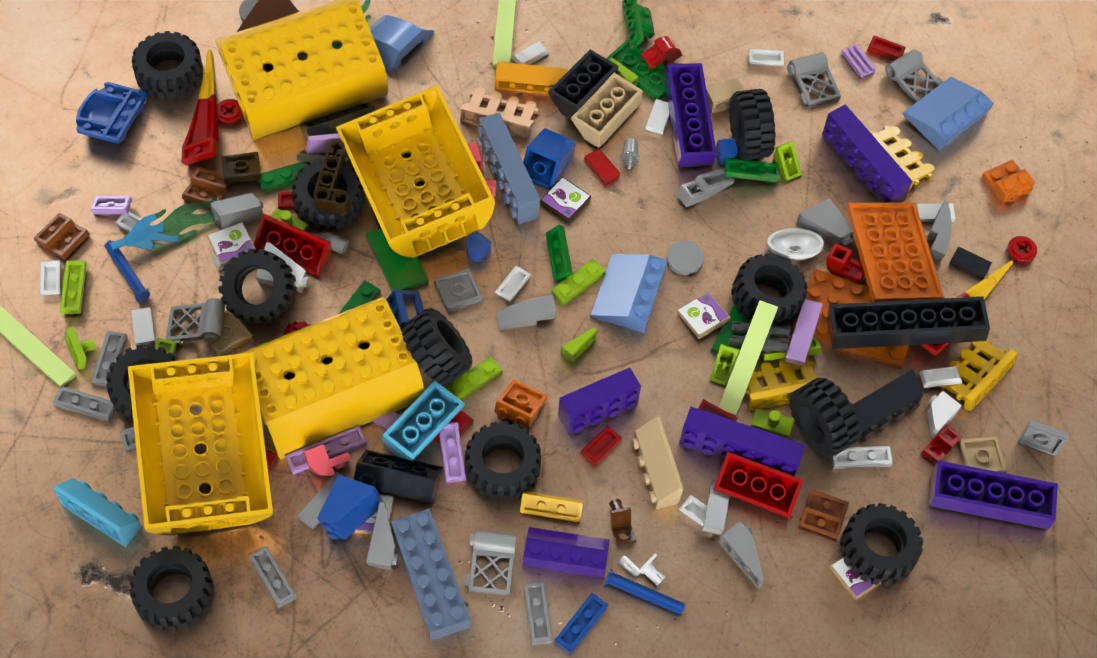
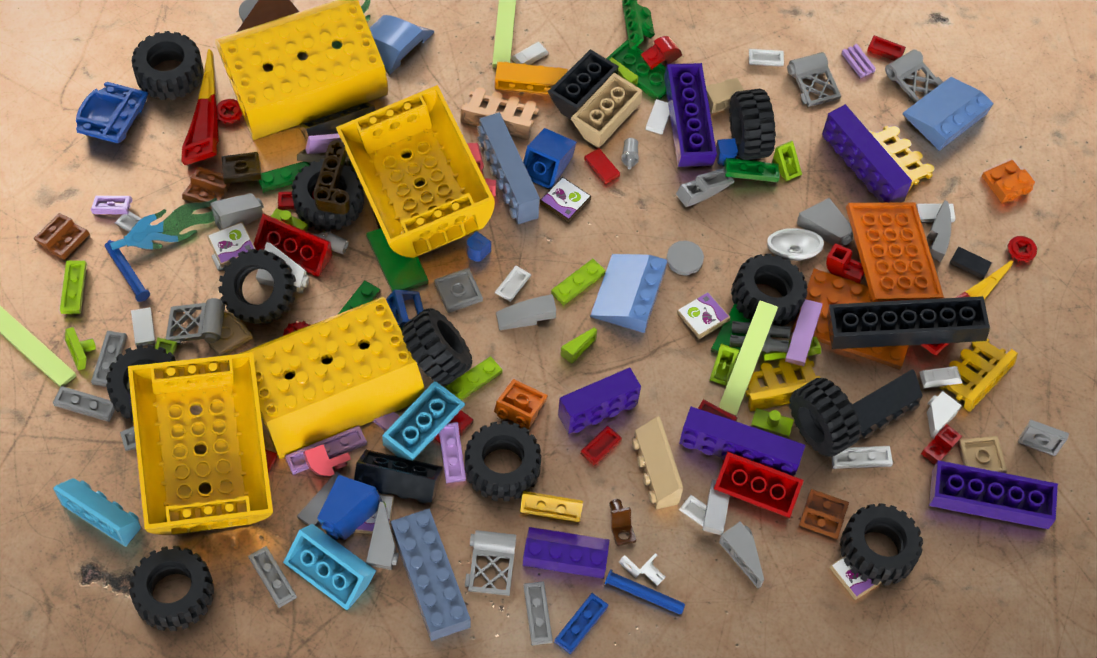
(50, 278): white tile -> none
(329, 566): none -> medium azure slope
(559, 253): green plate -> none

